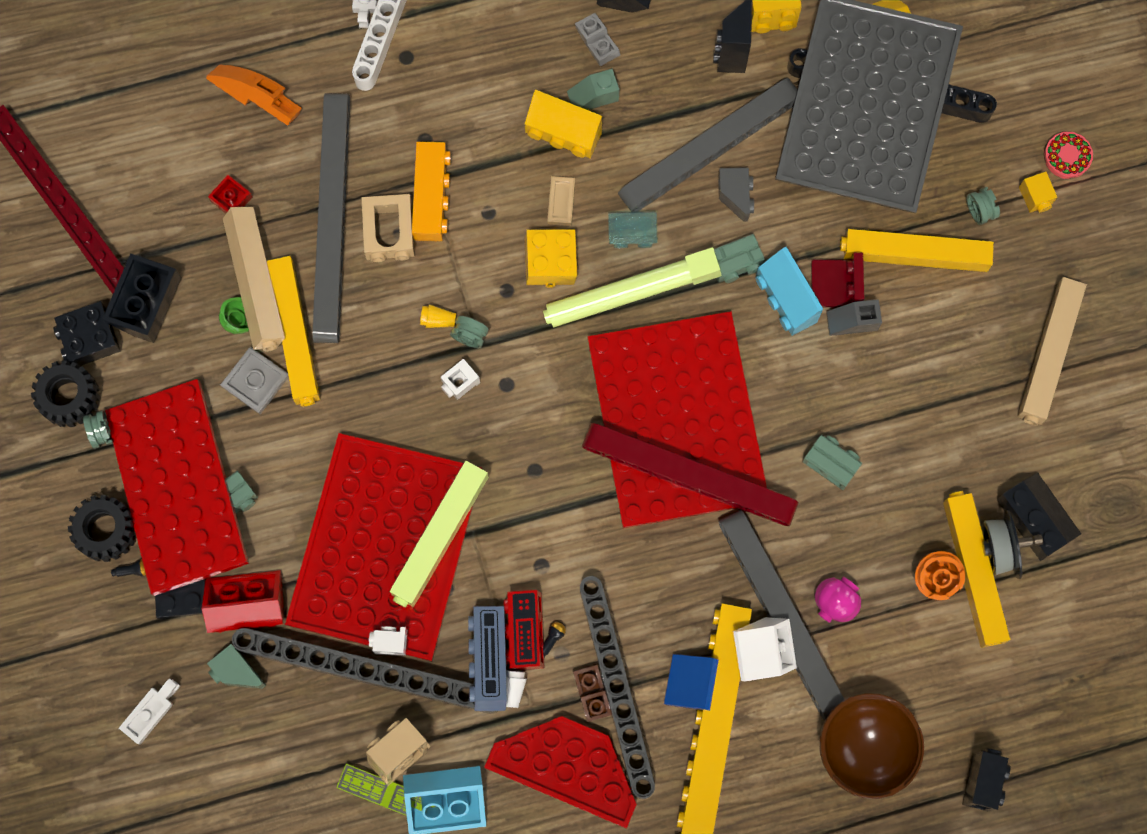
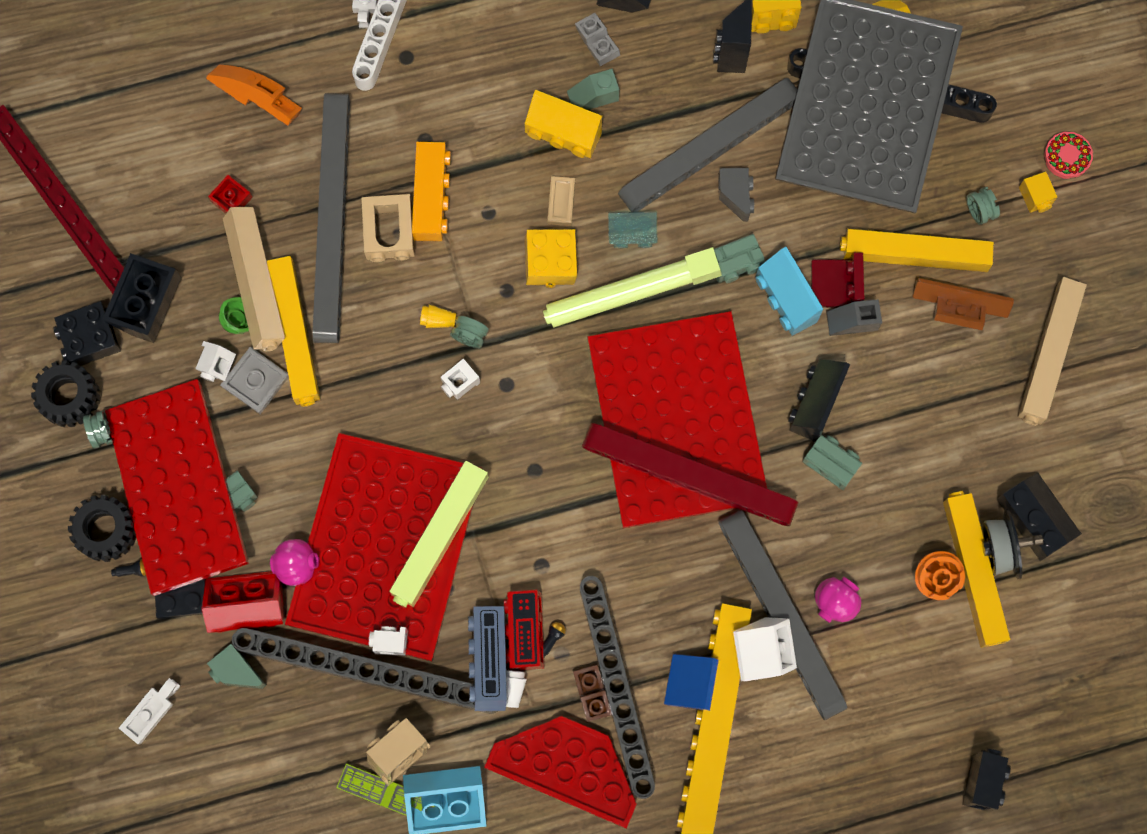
(215, 362): none -> white brick
(294, 562): none -> dark pink plant
(818, 398): none -> black slope
(871, 746): reddish brown piece -> none
(962, 305): none -> dark orange bracket

